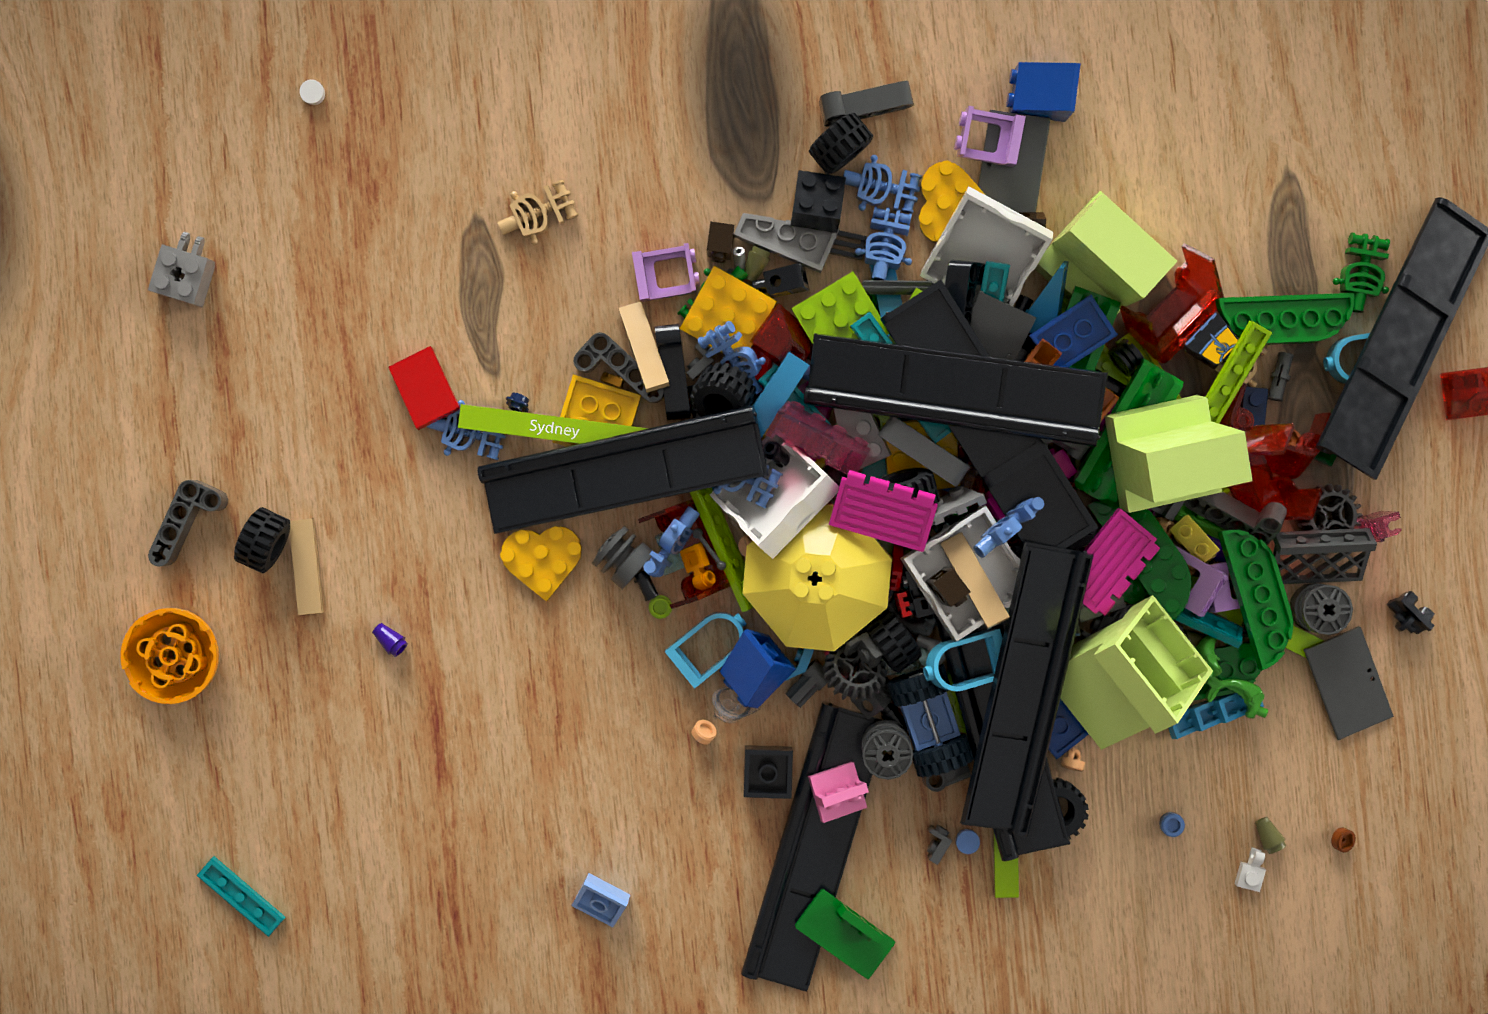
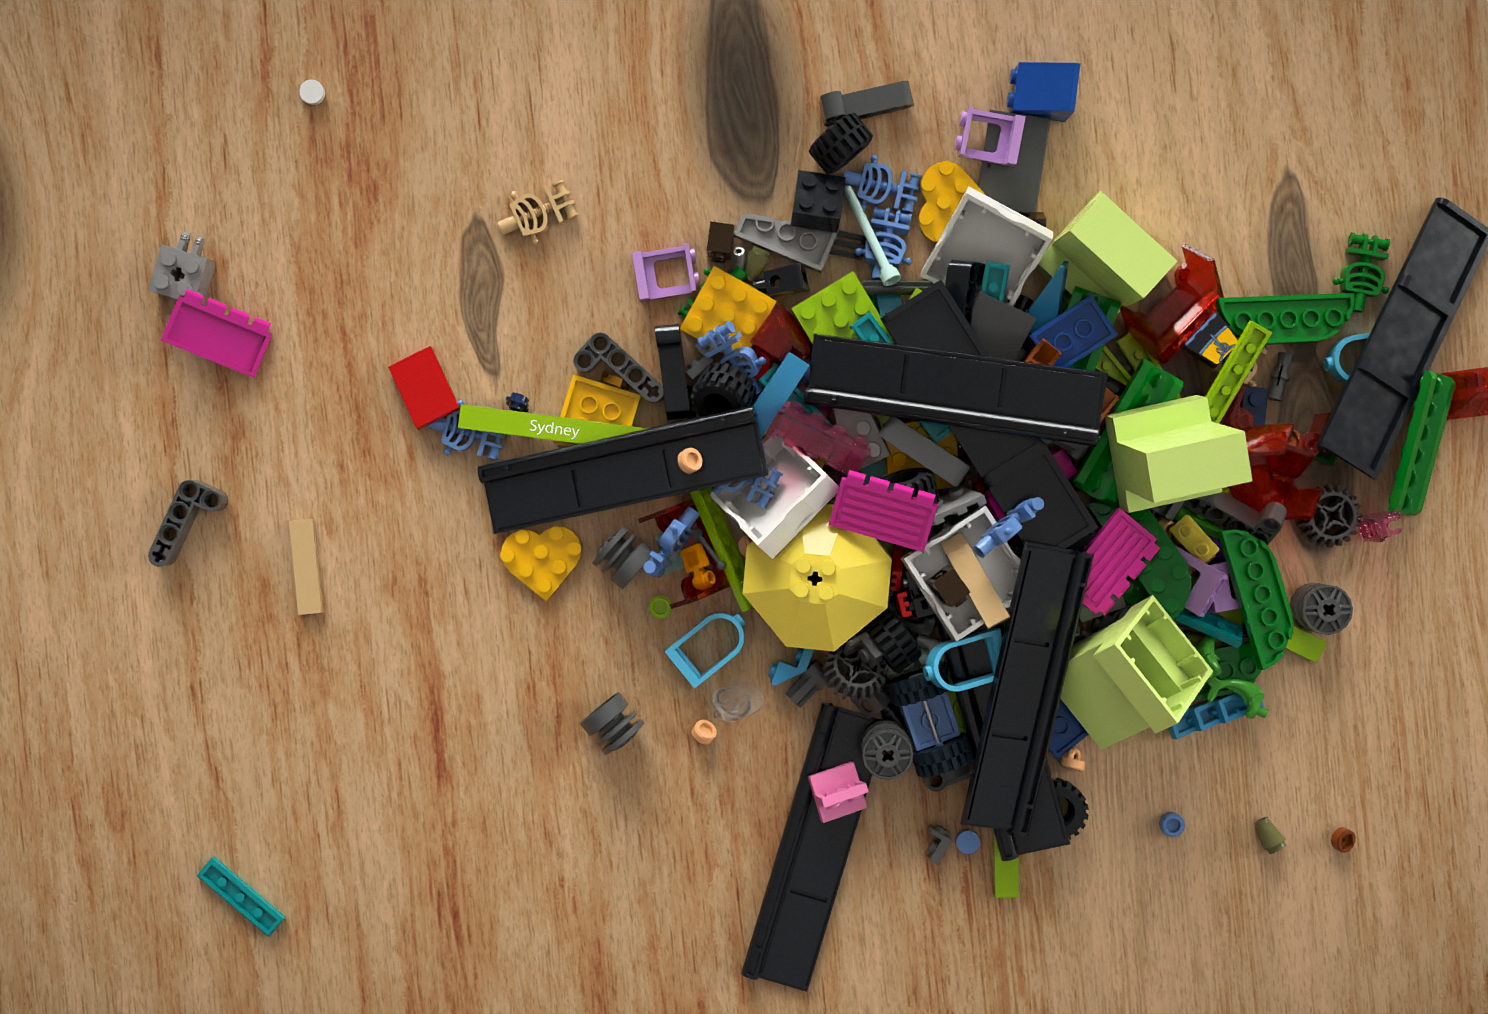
(145, 643): light orange brick -> none
(215, 335): none -> dark pink hinge
(262, 540): black tyre -> none
(390, 640): dark purple cone -> none
(601, 900): light blue slope -> none
(612, 723): none -> dark grey wheel
(644, 347): tan tile -> none
(646, 585): black pin -> none
(689, 460): none -> light nougat tile
(755, 668): blue slope -> none
(768, 772): black brick -> none
(774, 452): black pin -> none
(845, 933): green bracket -> none
(889, 274): none -> light aqua piece
(1125, 357): black wheel -> none
(1250, 874): white plate -> none
(1320, 544): dark grey fence -> none
(1343, 677): dark grey container -> none
(1409, 616): black hips -> none
(1422, 443): none -> green plate

